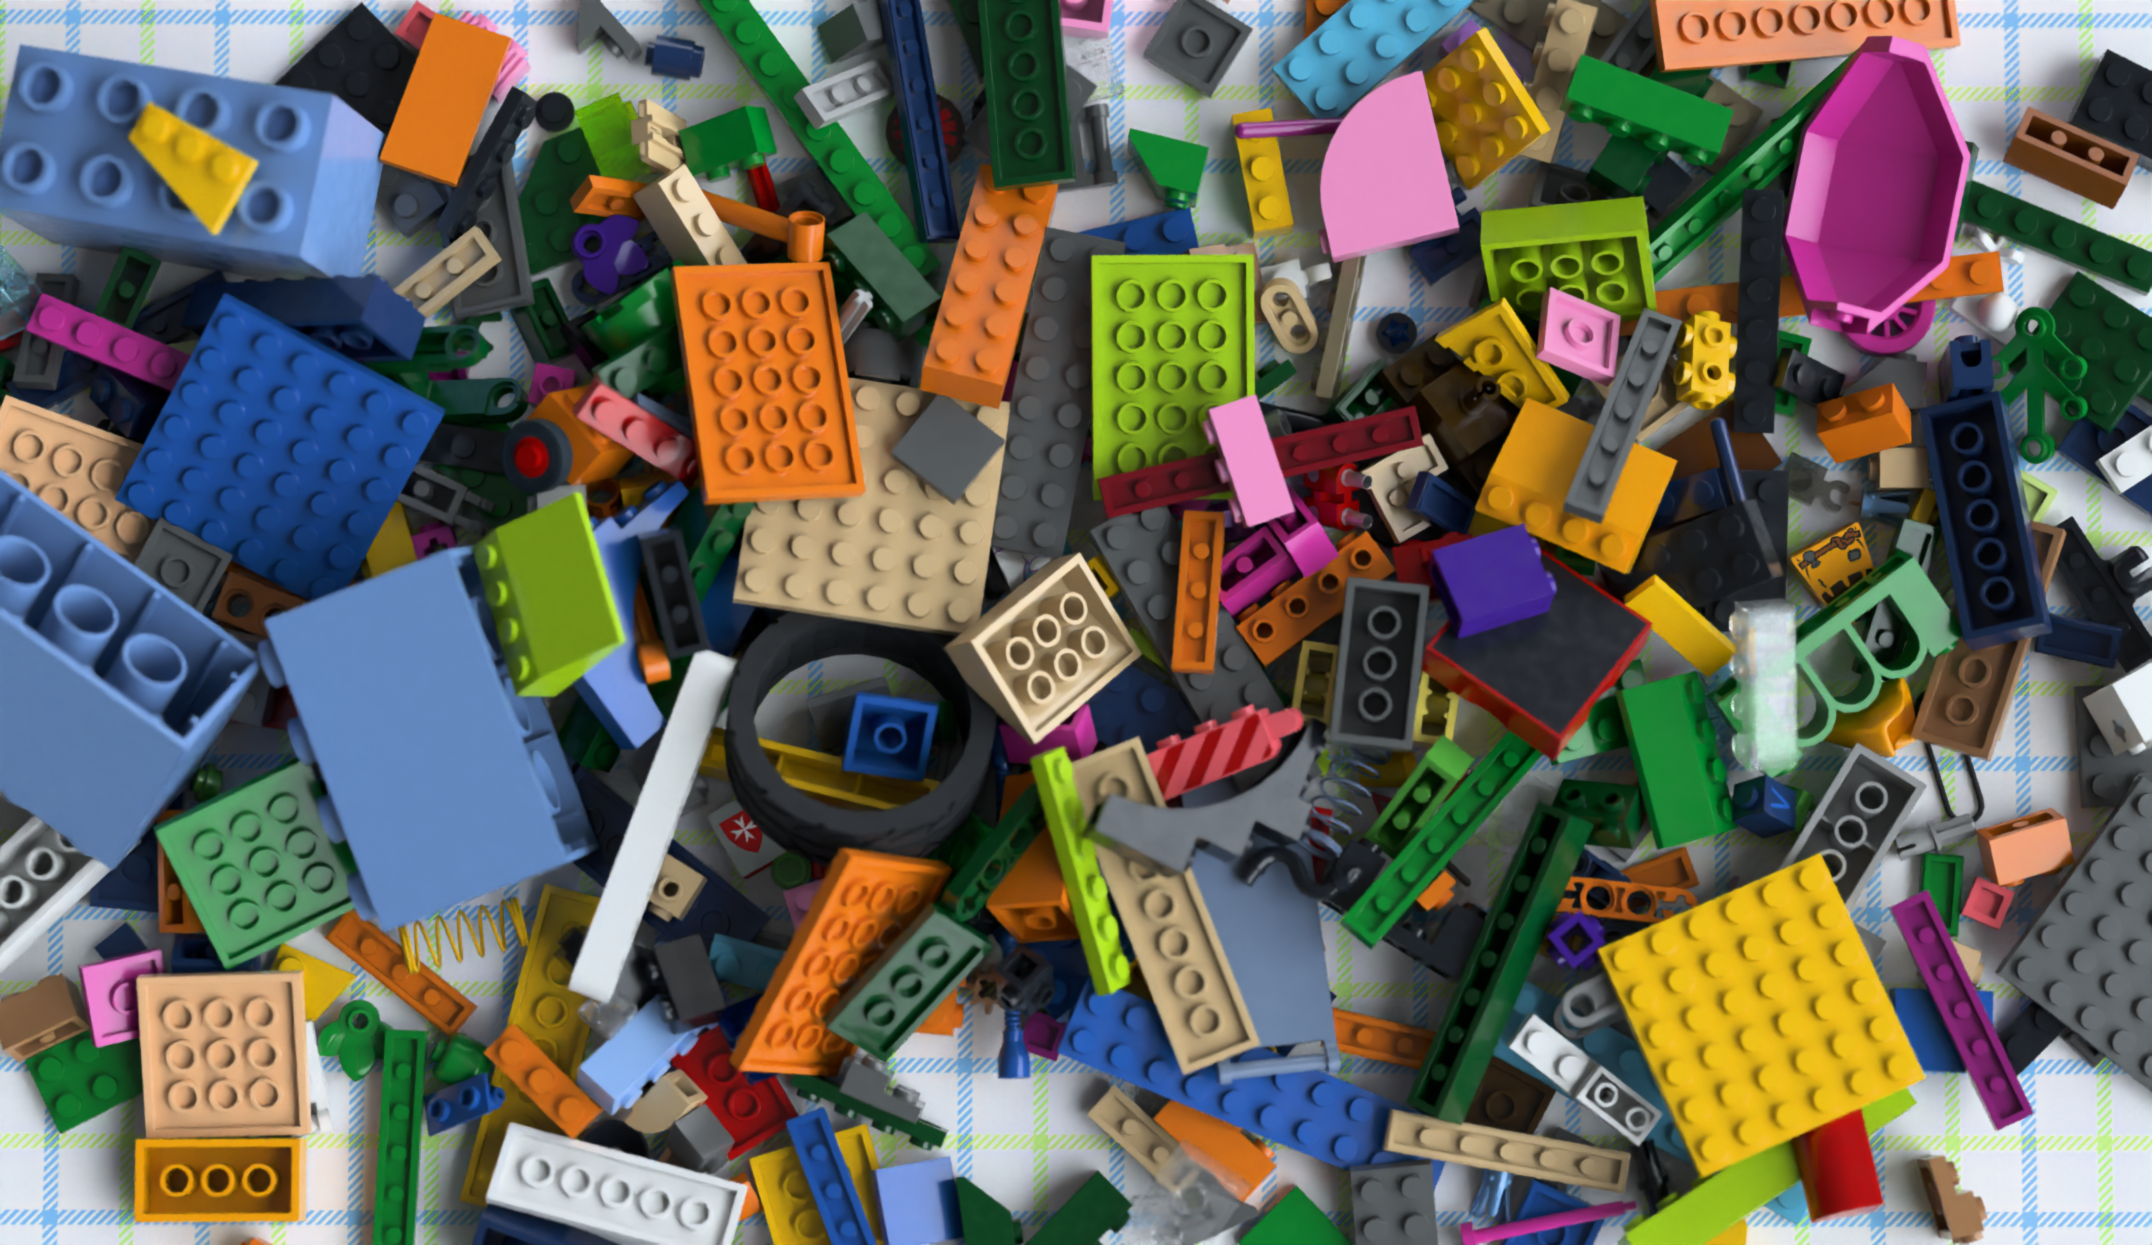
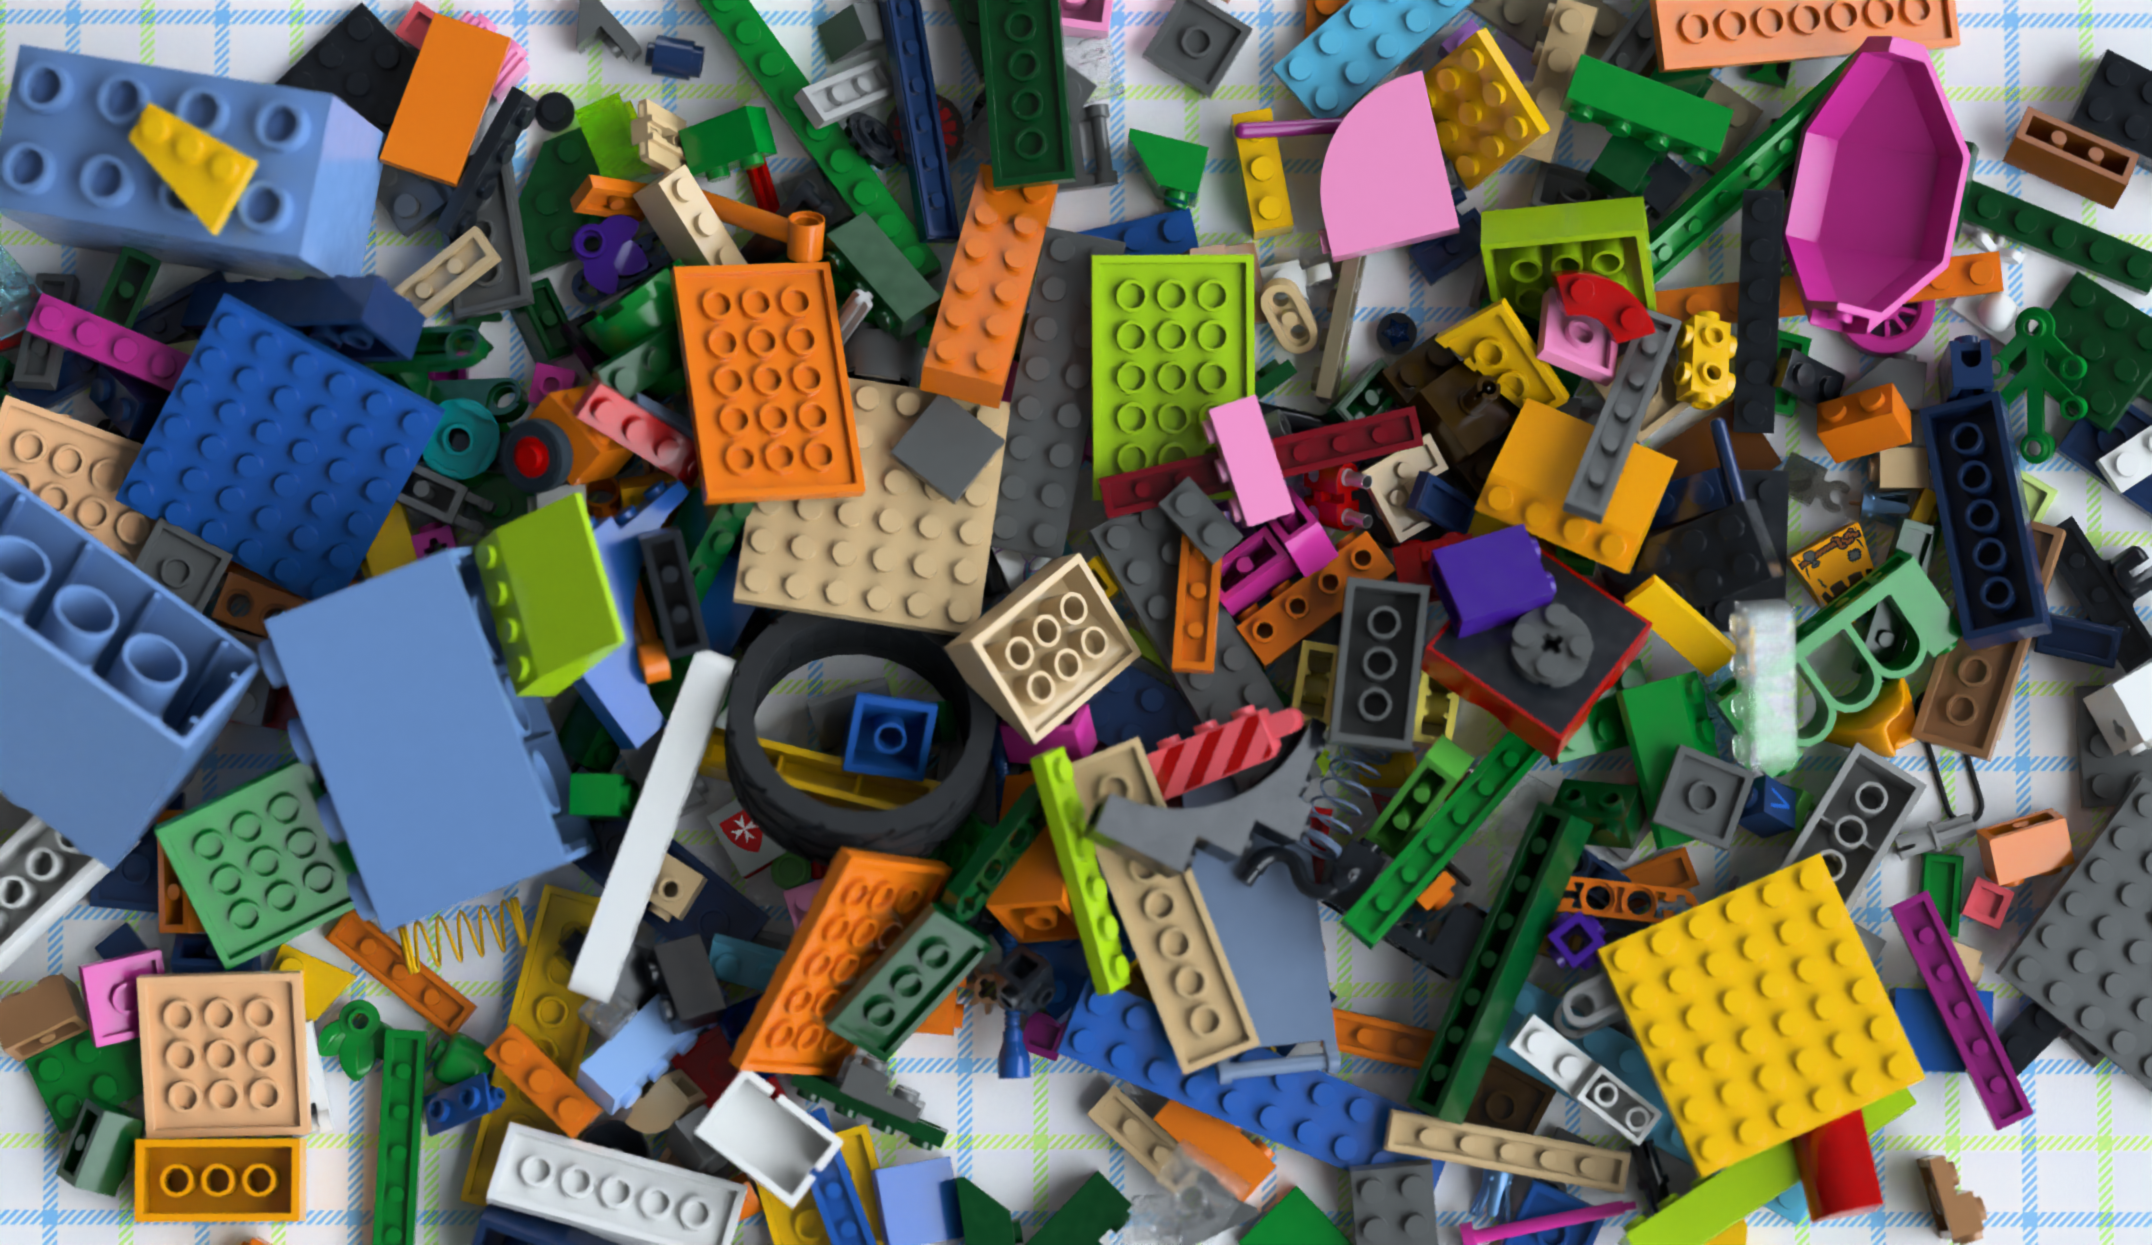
(100, 1147): none -> dark green brick
(206, 783): bright green plate -> none
(483, 444): none -> teal tile
(603, 797): none -> green brick
(768, 1138): none -> white piece
(871, 140): none -> black gear
(1200, 520): none -> dark grey plate
(1557, 625): none -> dark grey plate
(1605, 300): none -> red brick
(1702, 797): none -> dark grey plate

